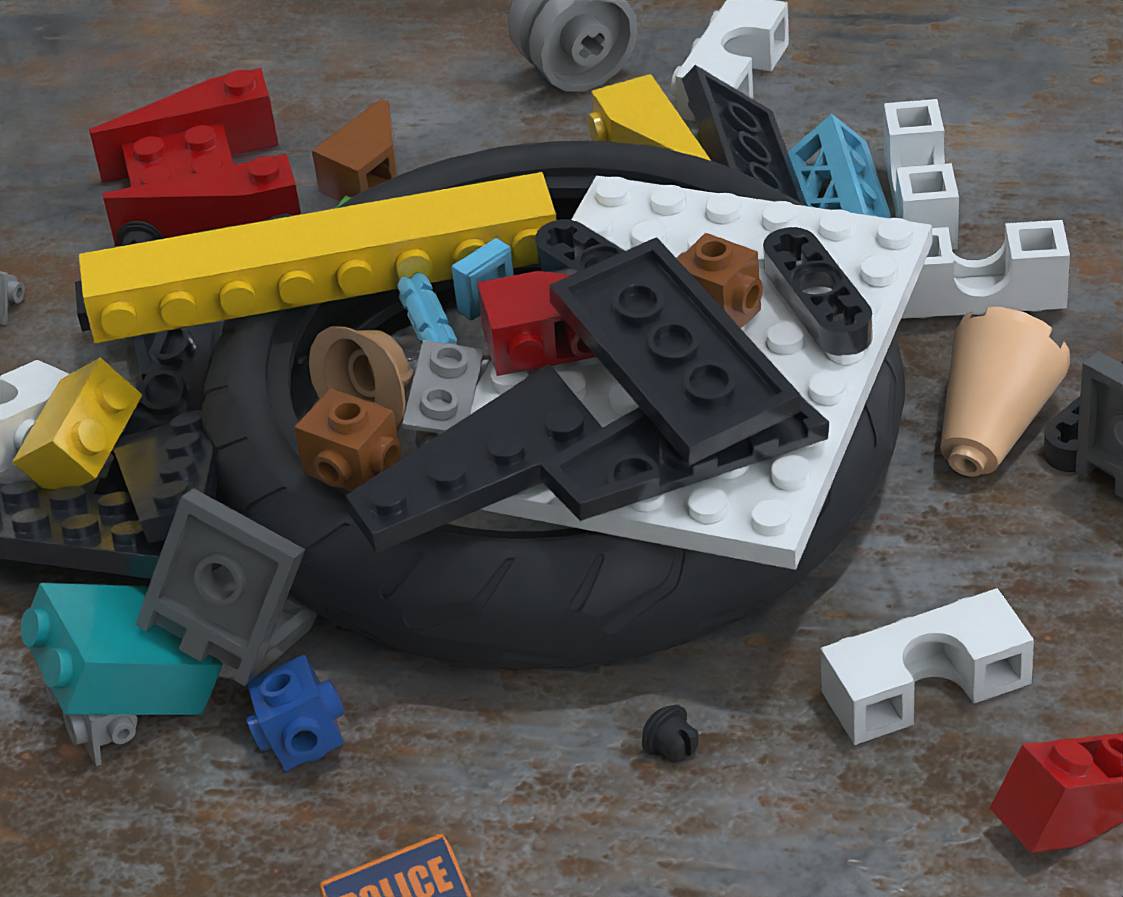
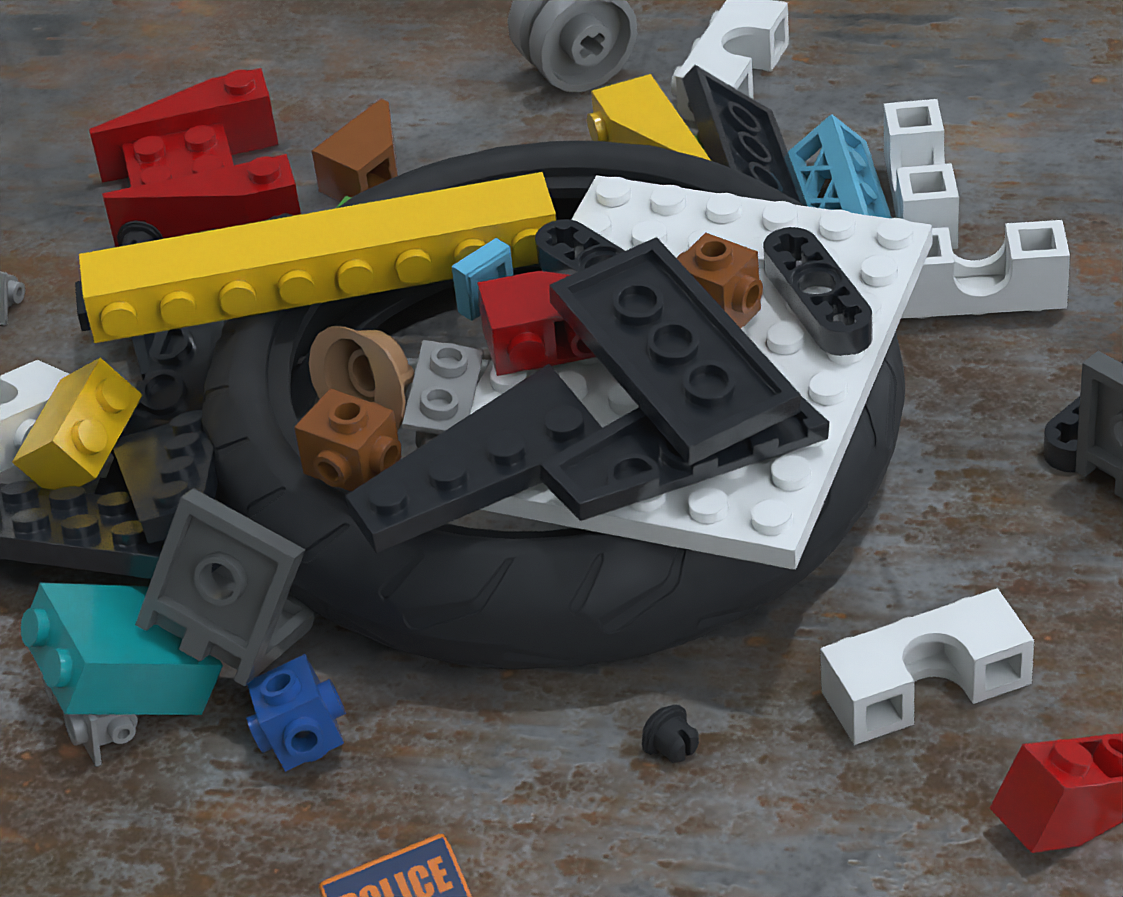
(425, 310): medium azure axle -> none
(997, 385): light nougat cone -> none

